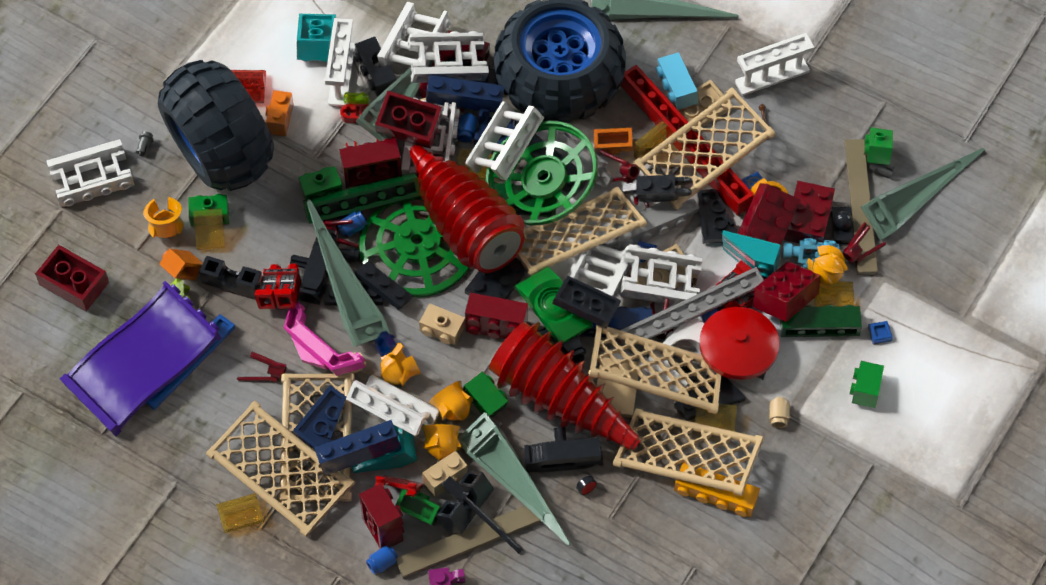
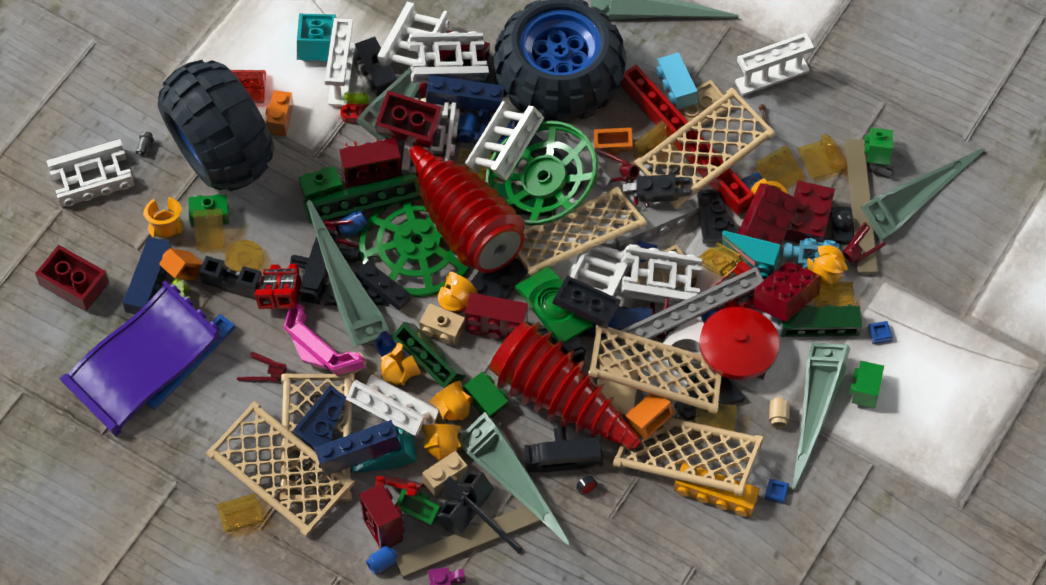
(147, 275): none -> dark blue brick
(244, 253): none -> clear yellow tile
(428, 355): none -> dark green brick
(455, 293): none -> light orange helmet
(649, 414): none -> orange brick
(720, 259): none -> clear yellow plate
(776, 491): none -> blue tile
(780, 167): none -> clear yellow hinge
(822, 157): none -> clear yellow hinge
(823, 377): none -> sand green plate

